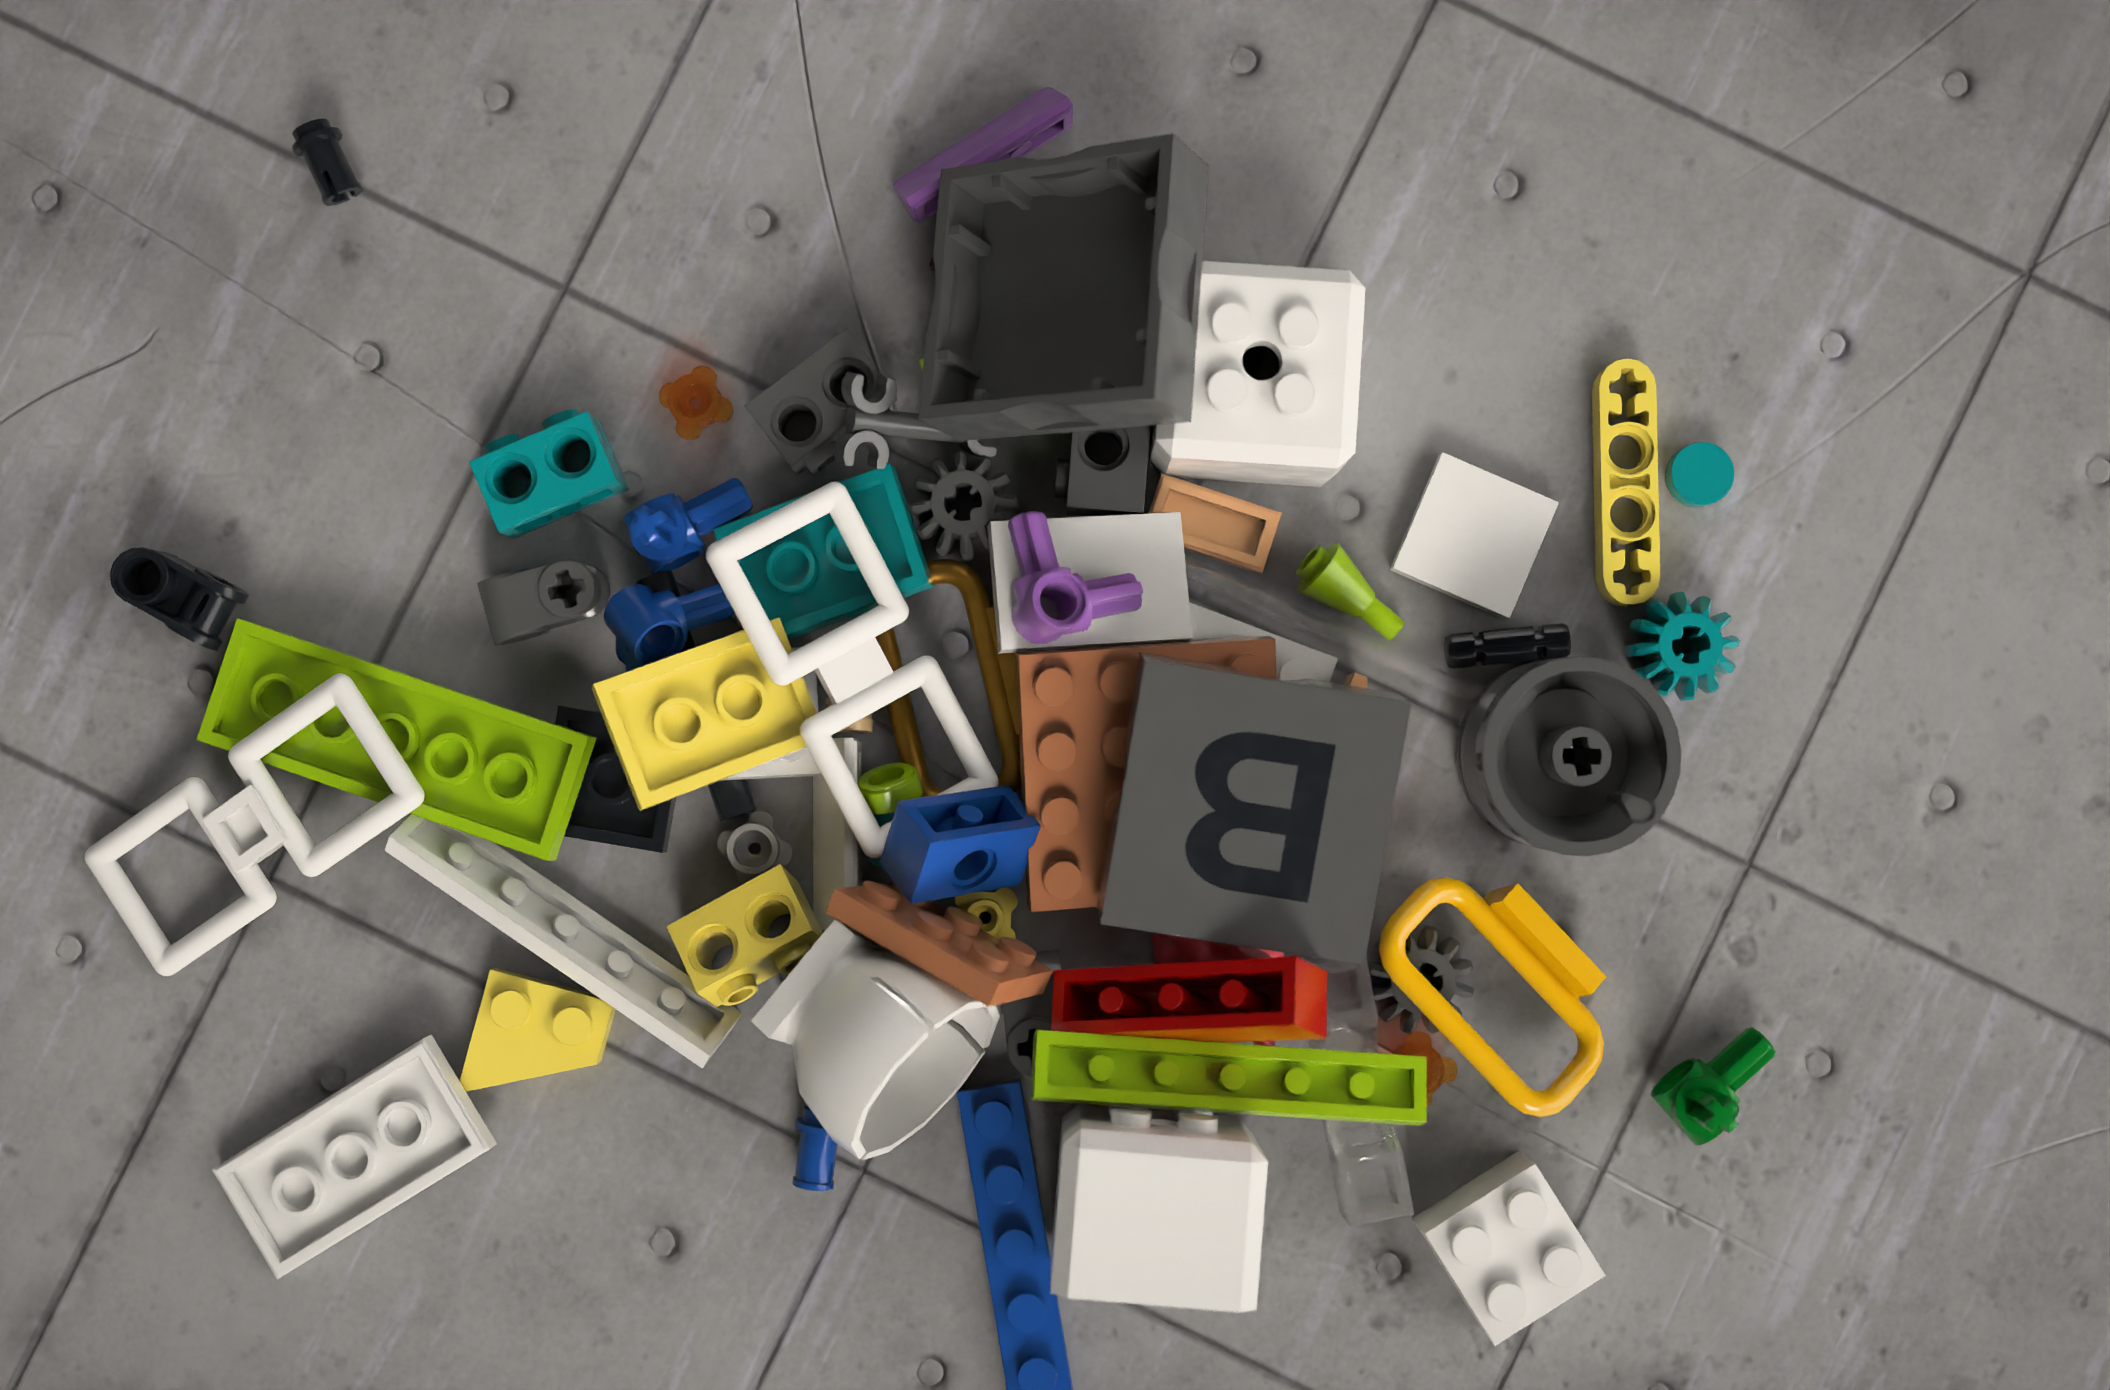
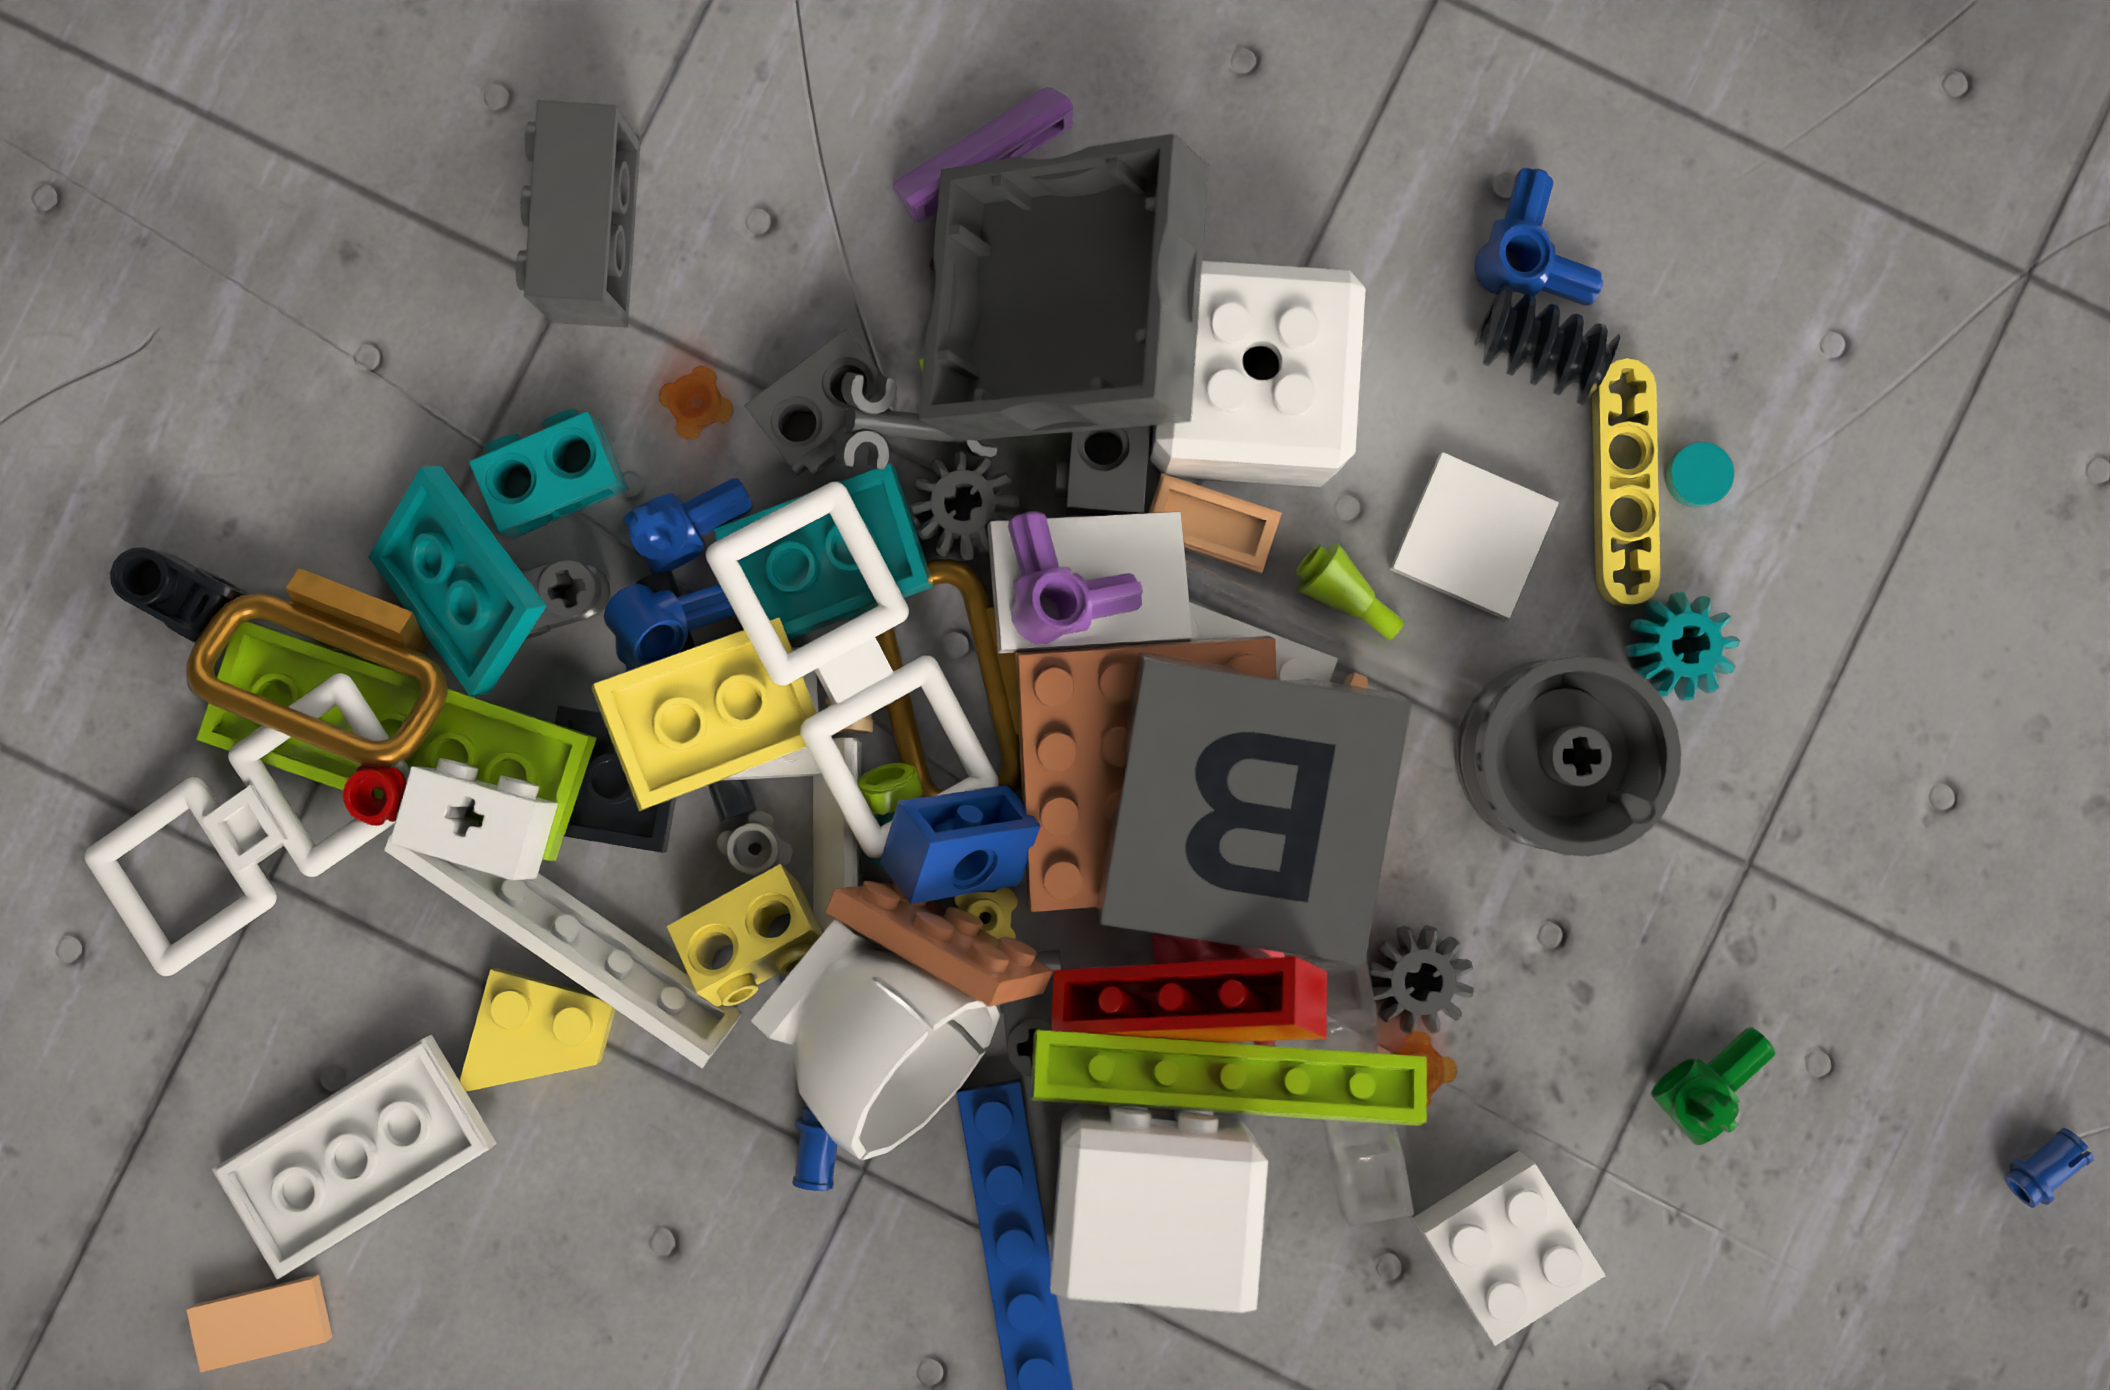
(259, 1323): none -> light nougat tile
(326, 160): black pin -> none
(345, 621): none -> pearl gold bar
(360, 796): none -> red plate
(438, 824): none -> white brick
(456, 580): none -> teal plate
(579, 213): none -> dark grey brick
(1507, 645): black axle -> none
(1524, 235): none -> blue axle
(1536, 951): yellow bar -> none
(1545, 344): none -> black piece
(2048, 1168): none -> blue pin

